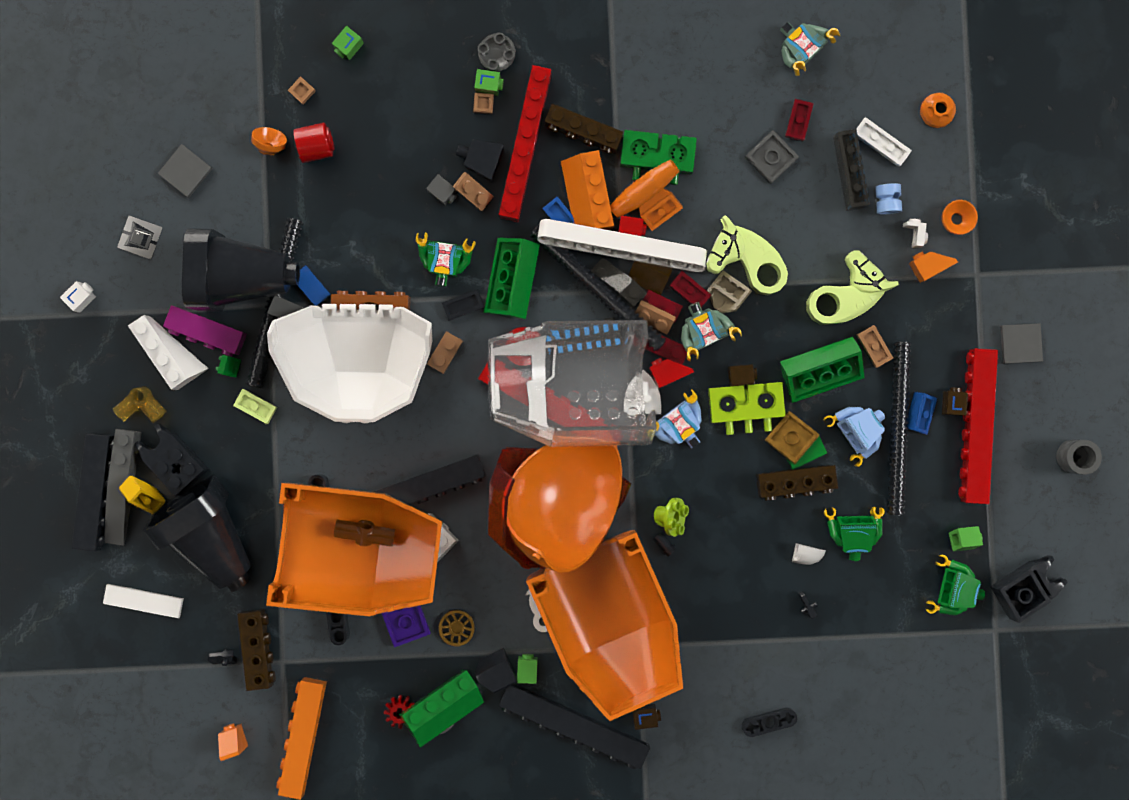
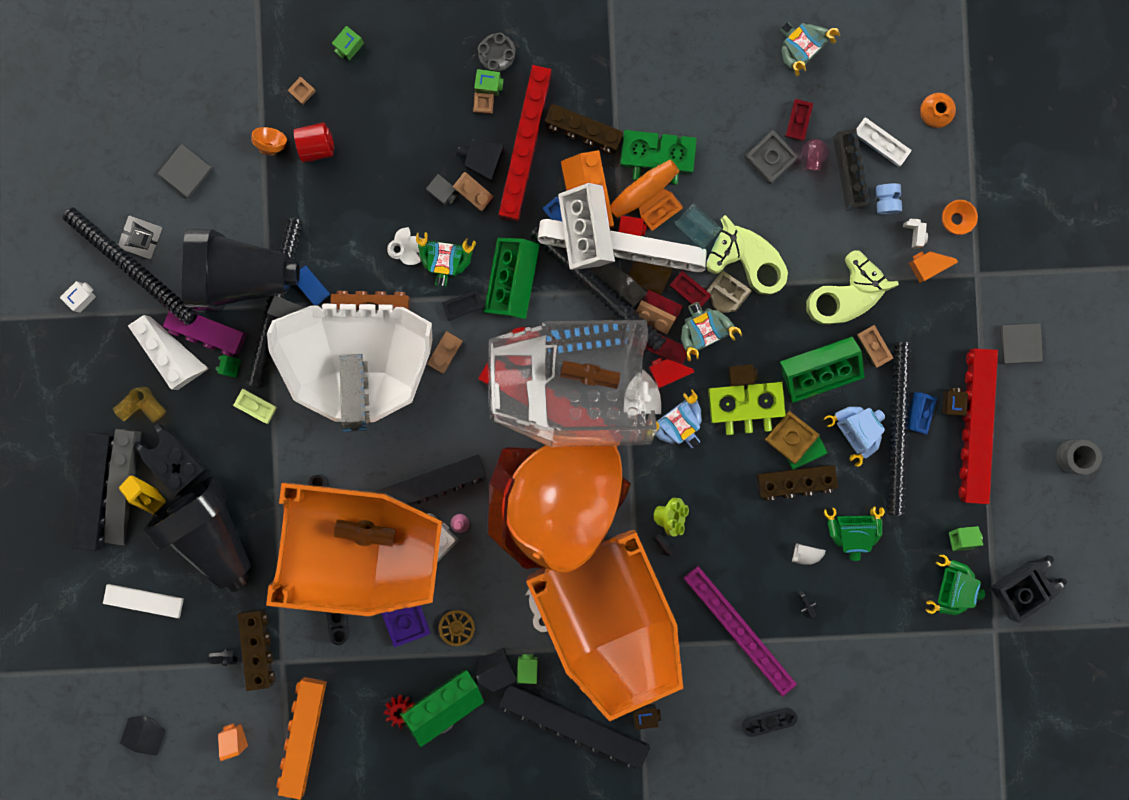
(129, 265): none -> black piece
(142, 735): none -> black slope
(353, 394): none -> clear smoke brick
(408, 246): none -> white plate
(459, 523): none -> bright pink cone
(586, 226): none -> white slope
(590, 374): none -> reddish brown piece
(698, 226): none -> clear light blue brick
(740, 631): none -> magenta tile
(814, 154): none -> clear pink piece

